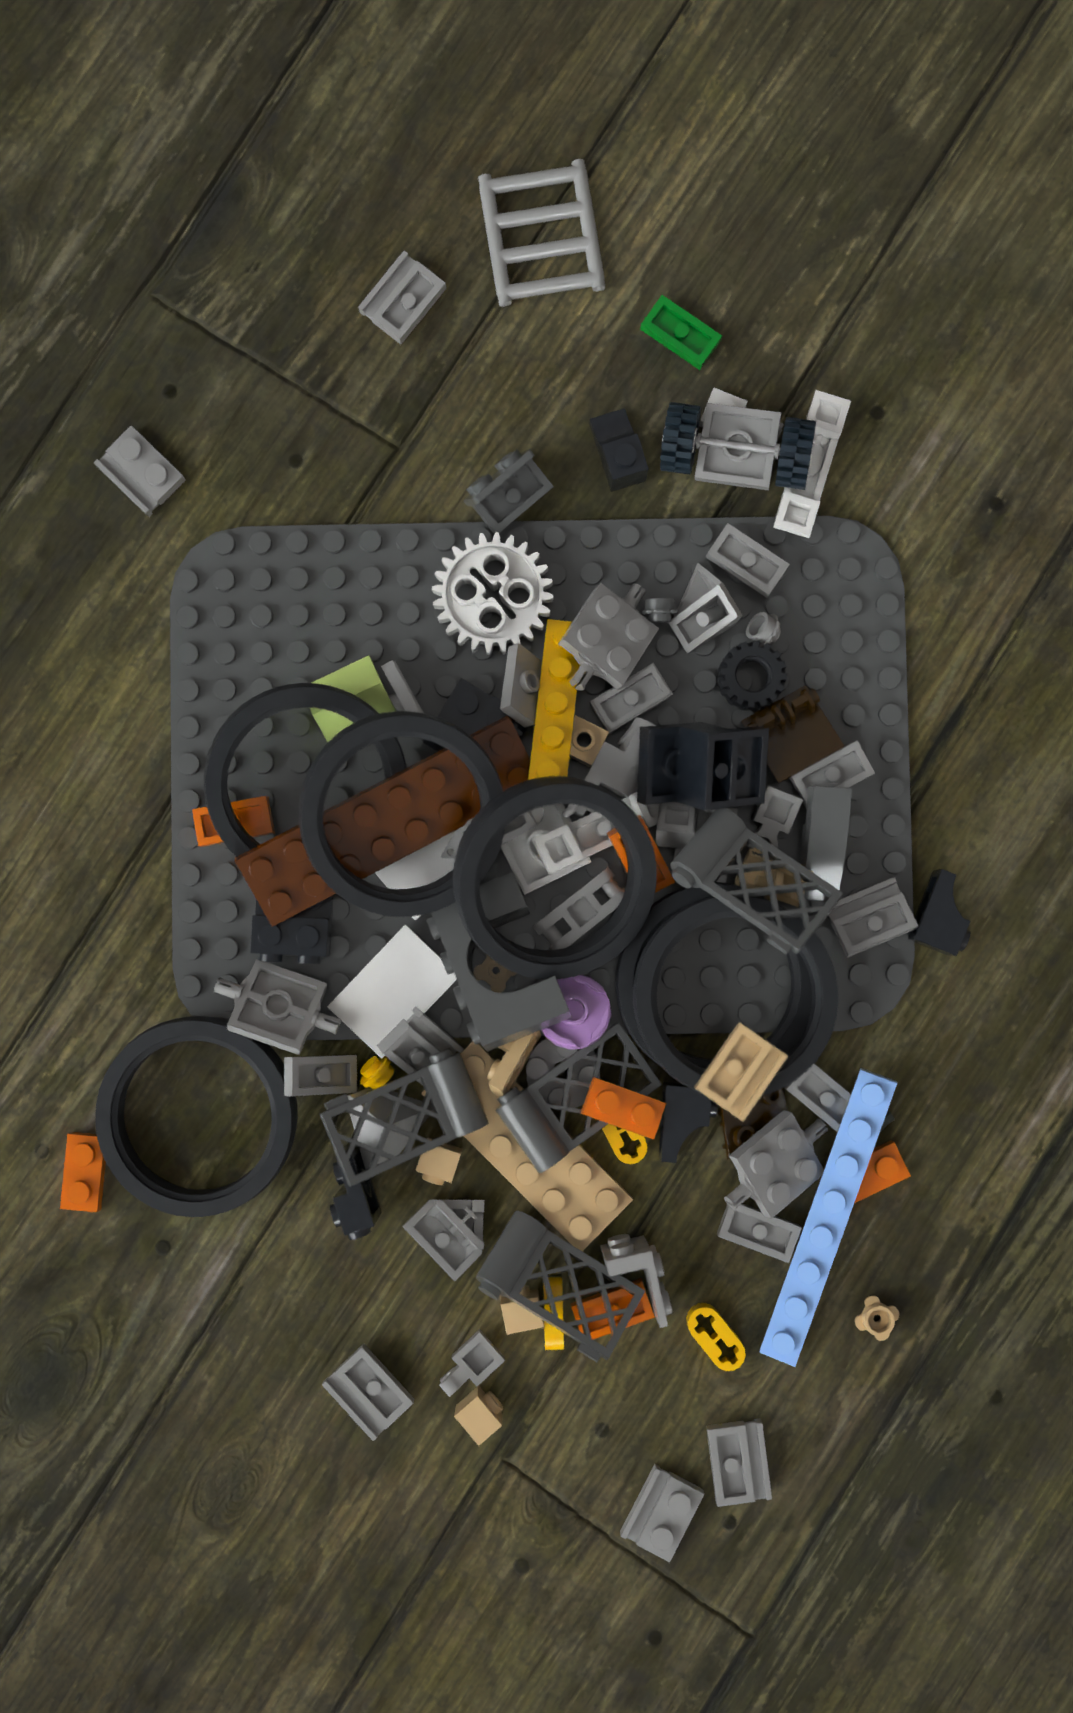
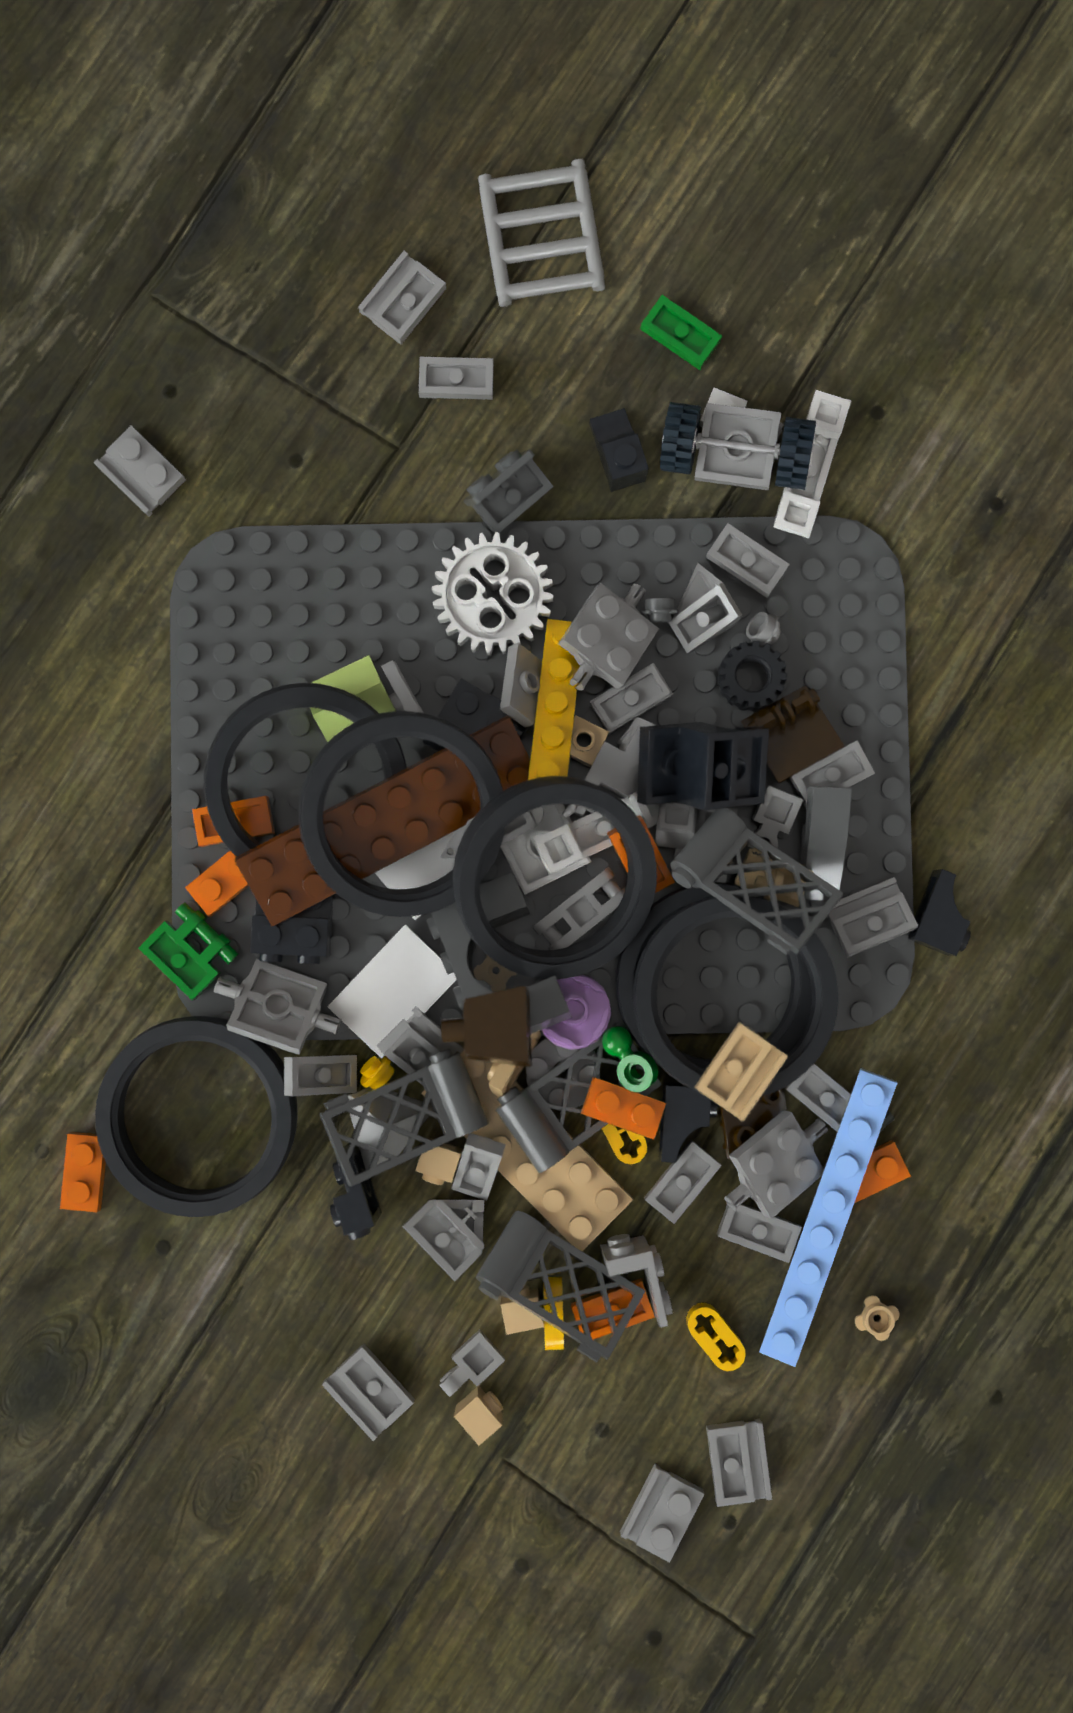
(180, 959): none -> green plate
(217, 885): none -> orange plate
(456, 378): none -> light grey plate
(478, 1166): none -> light grey plate
(494, 1027): none -> dark brown torso
(618, 1043): none -> green plate
(682, 1181): none -> light grey plate

